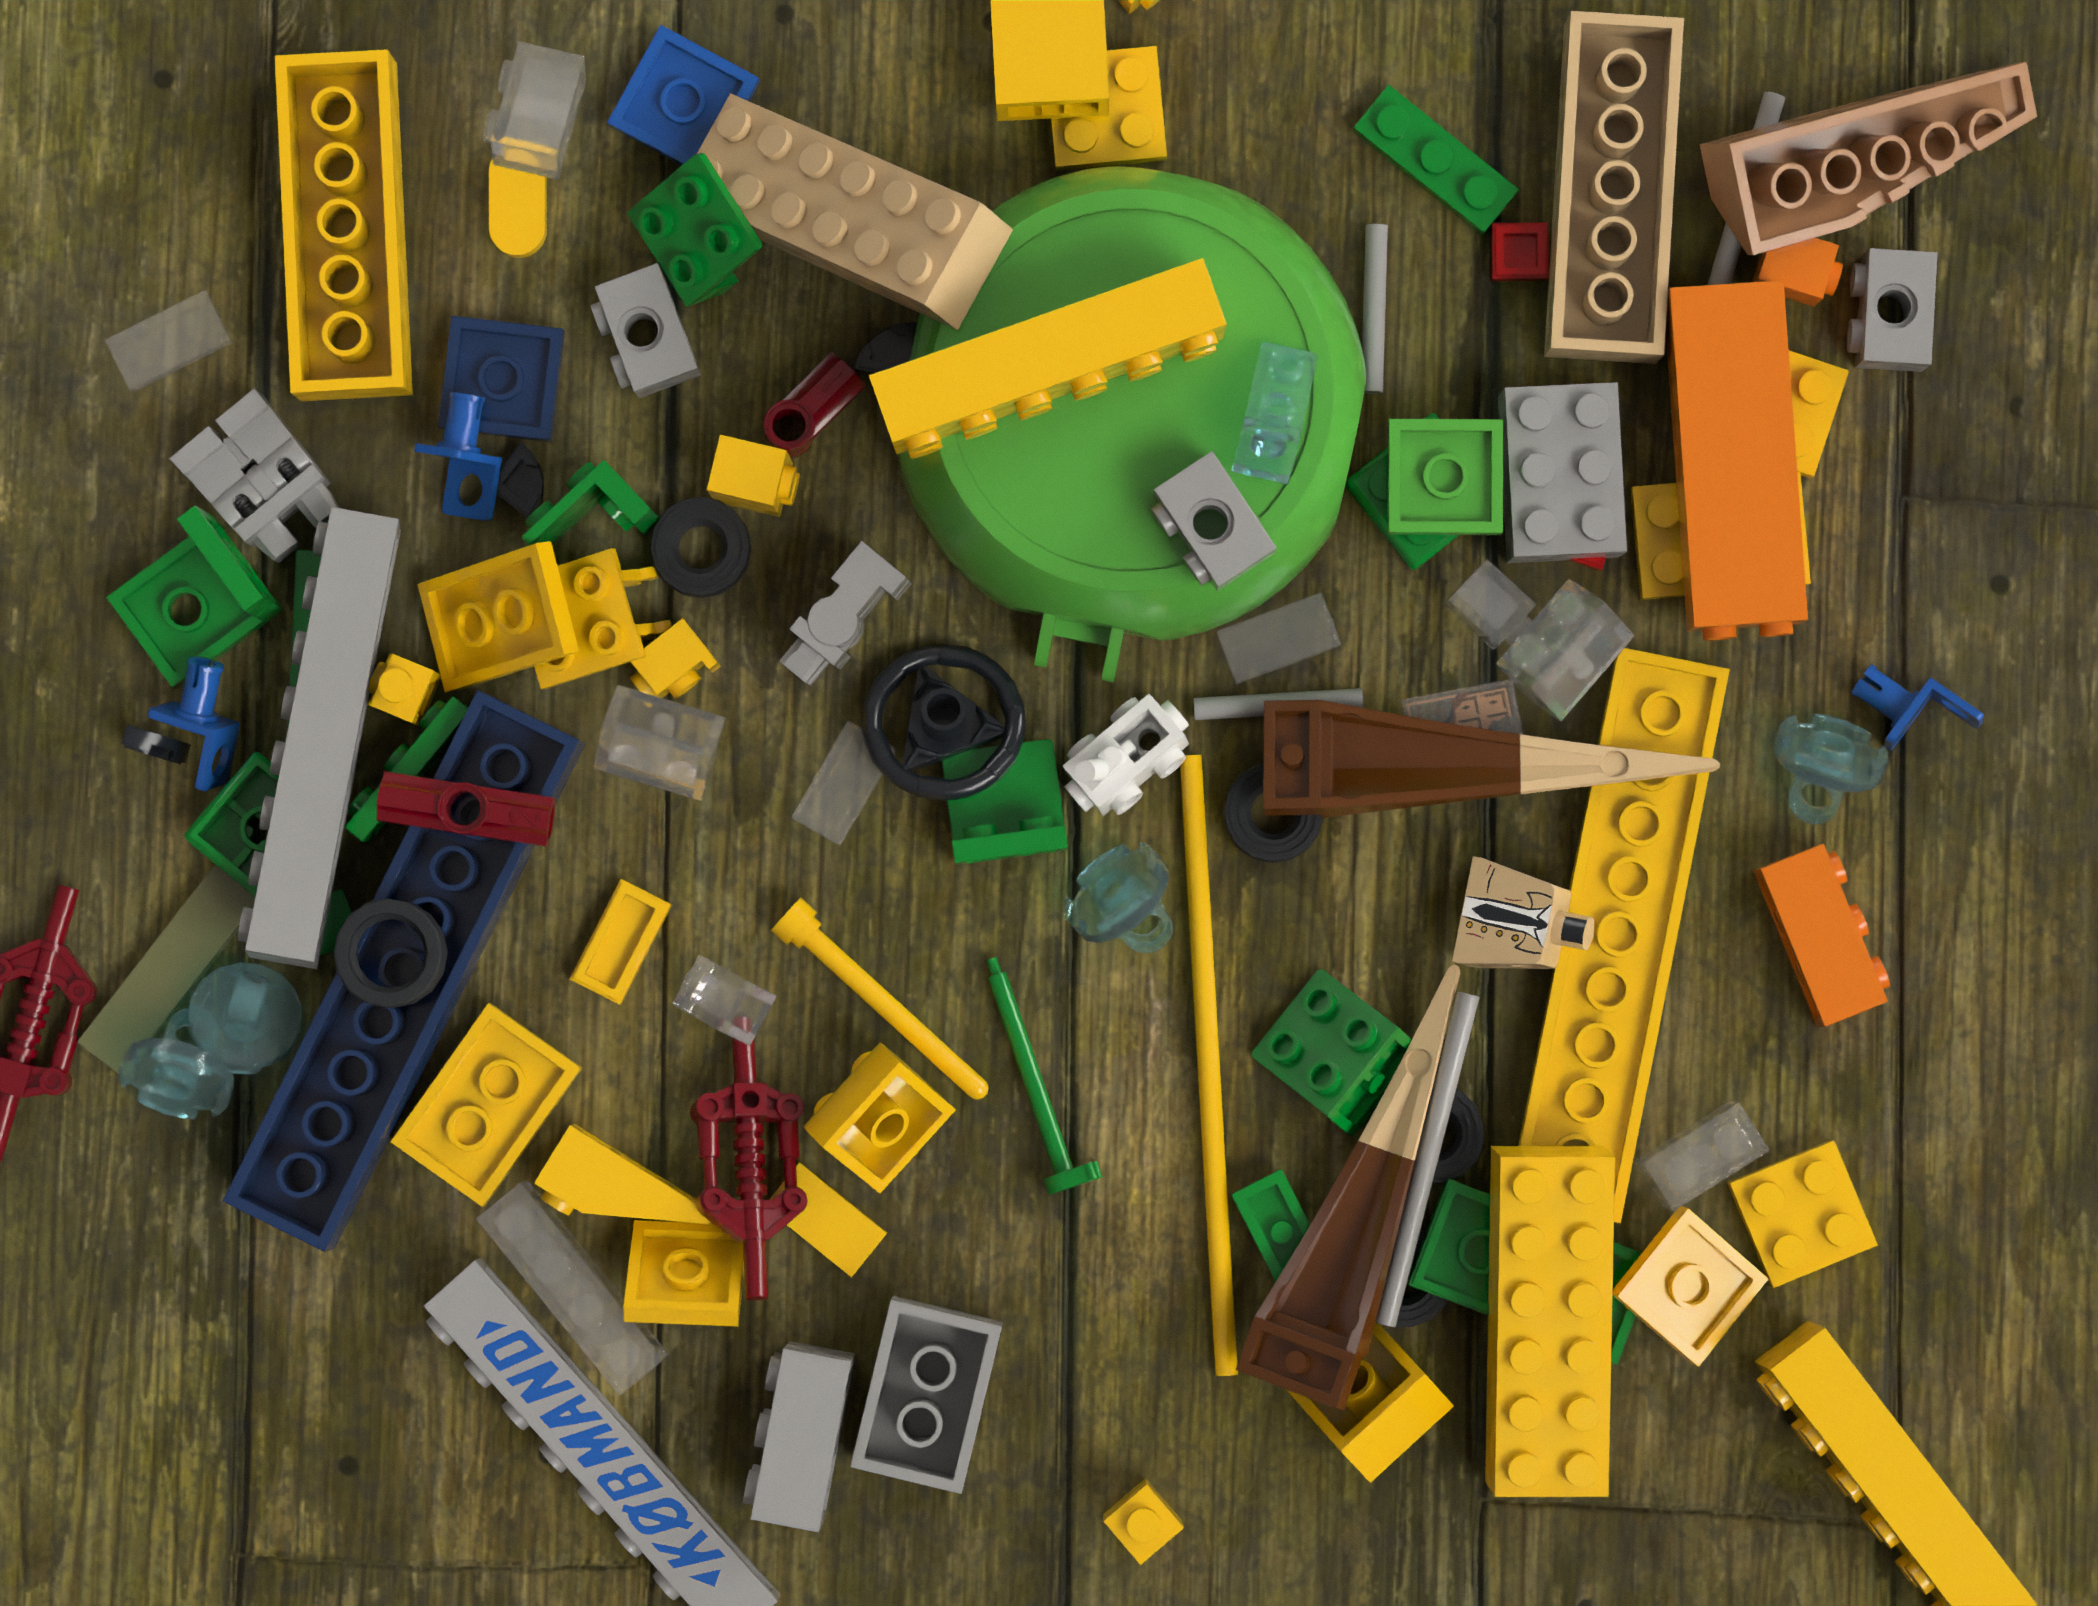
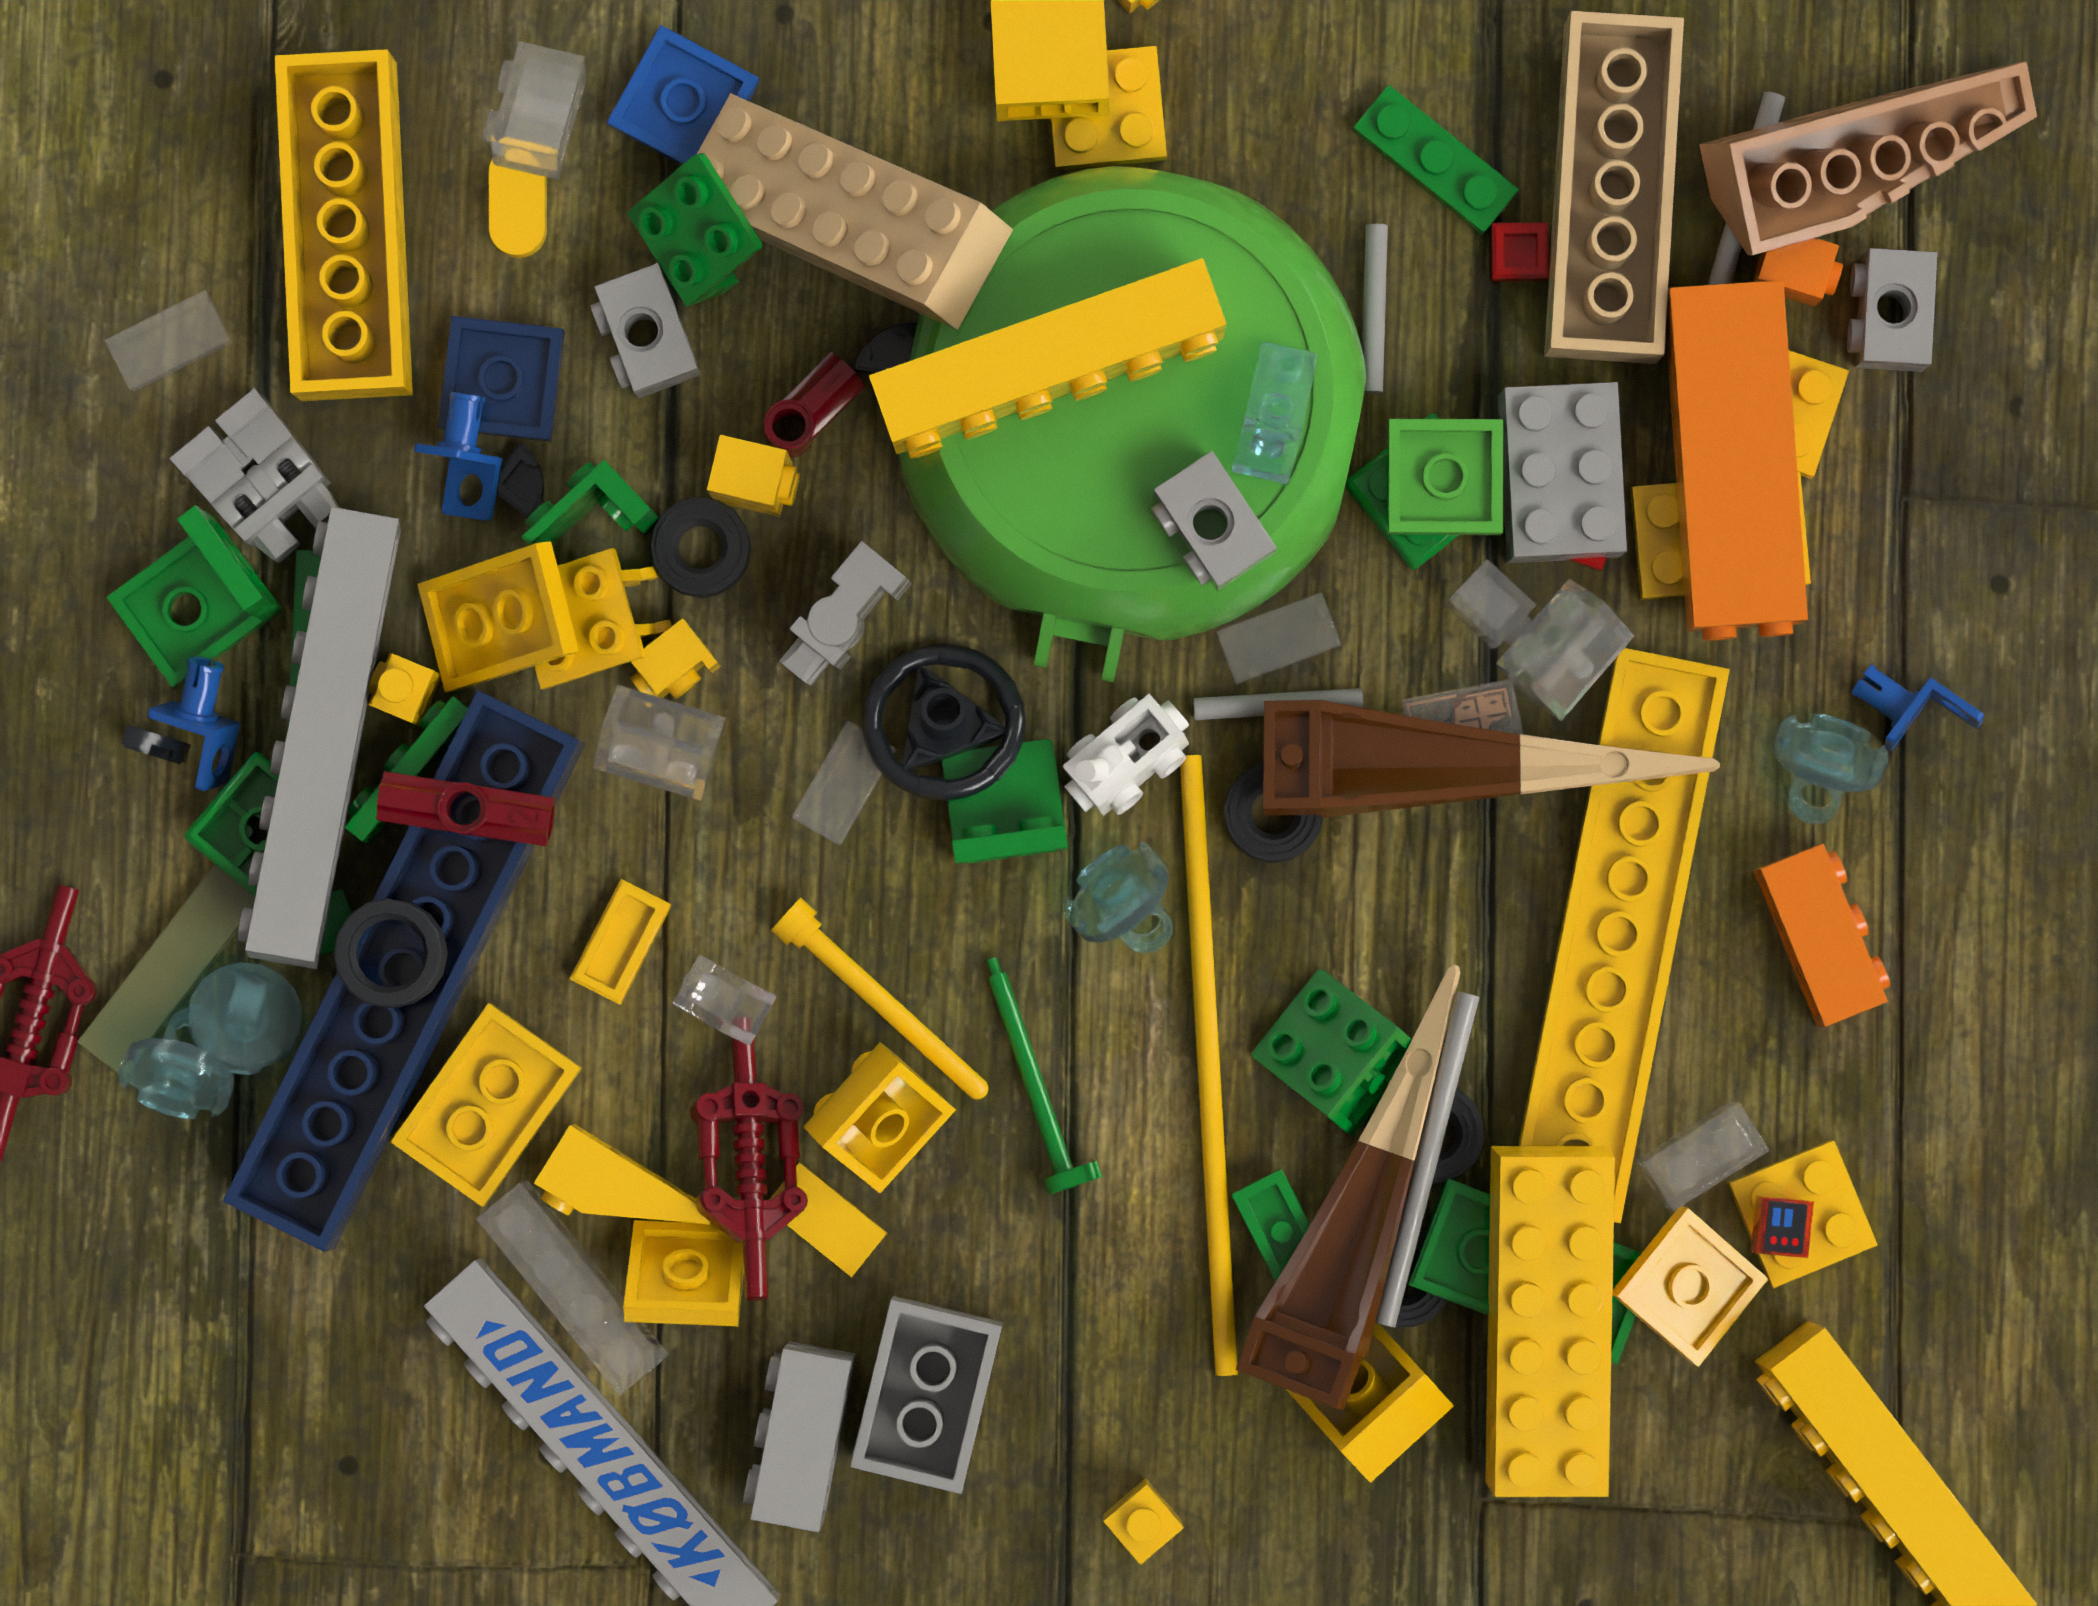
(1516, 920): tan torso -> none
(1782, 1226): none -> slope

